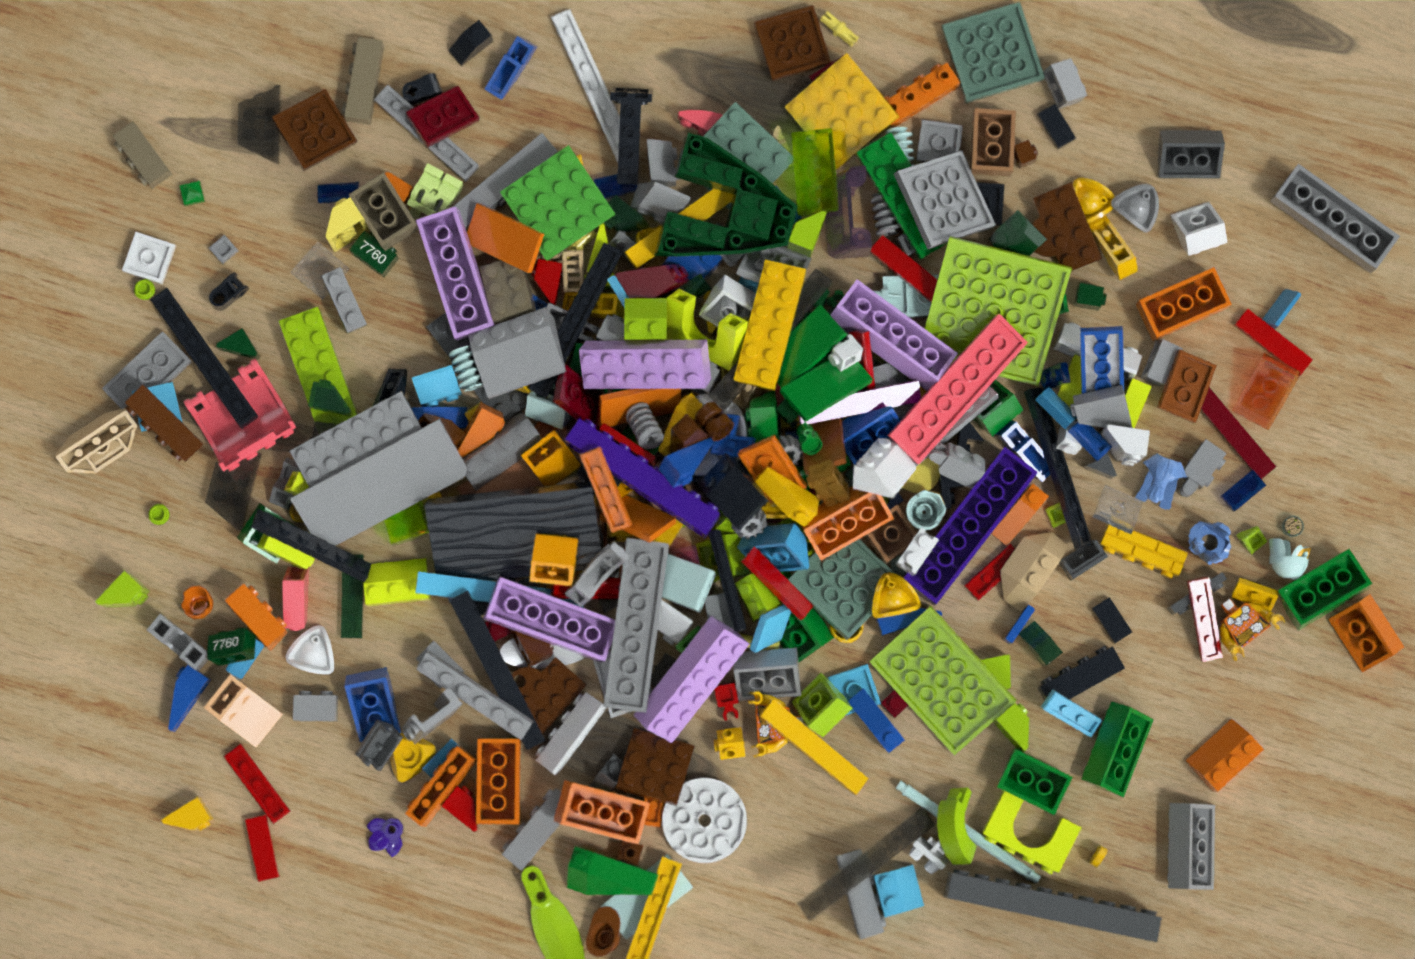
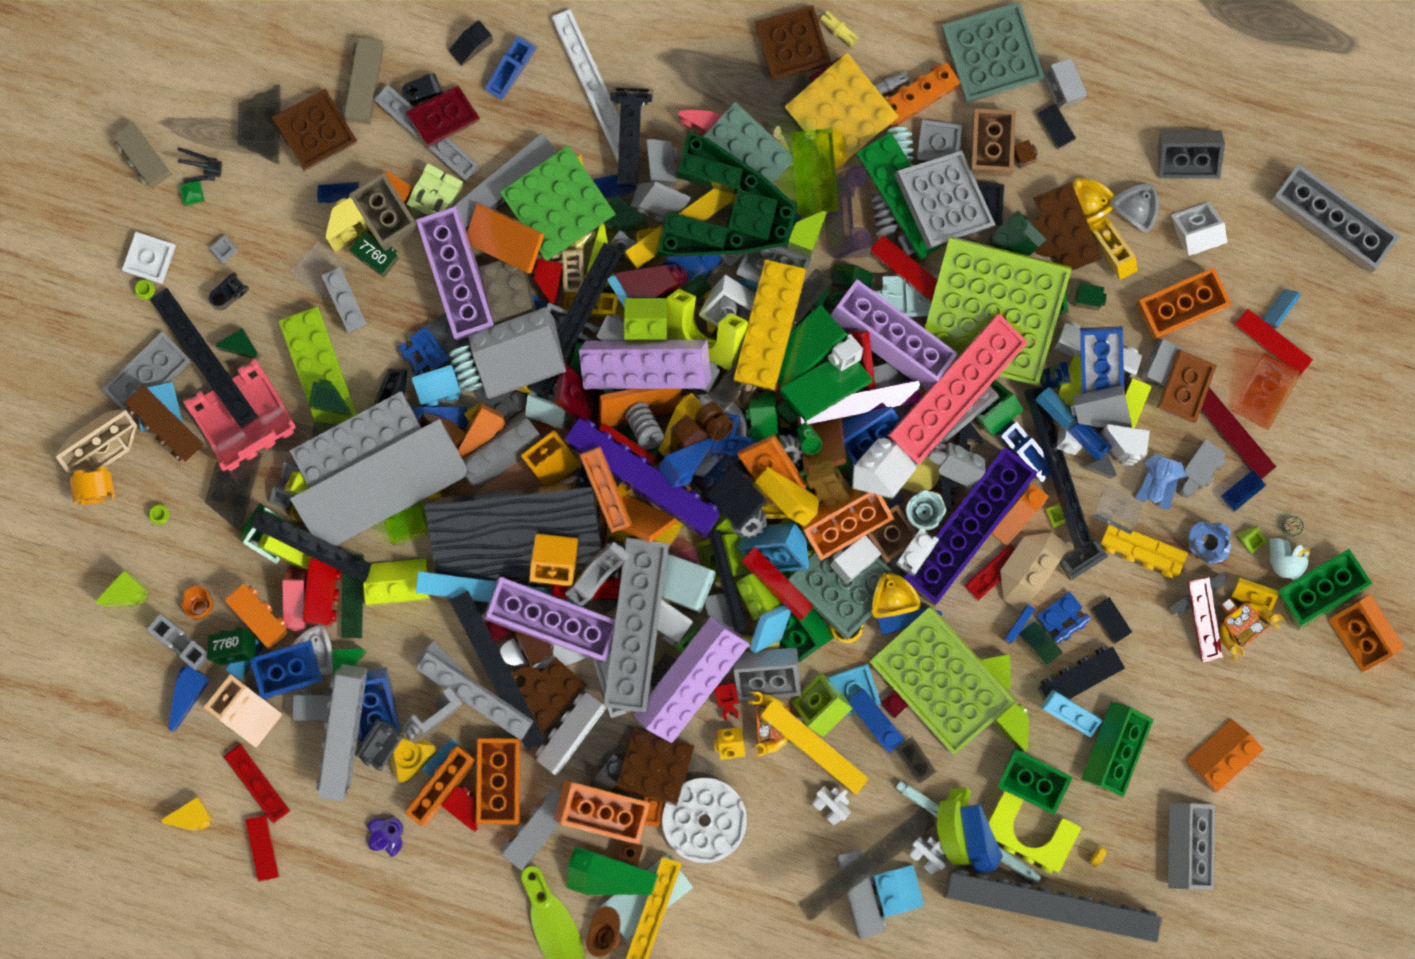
(91, 486): none -> light orange brick
(212, 166): none -> black plant
(286, 670): none -> blue slope
(321, 594): none -> red slope
(342, 732): none -> light grey brick
(347, 657): none -> green slope
(428, 348): none -> blue plate
(836, 801): none -> white hips
(846, 275): none -> dark green slope
(855, 559): none -> white brick
(893, 83): none -> light grey pin
(915, 760): none -> clear smoke brick
(980, 839): none -> blue slope
(1059, 612): none -> blue plate

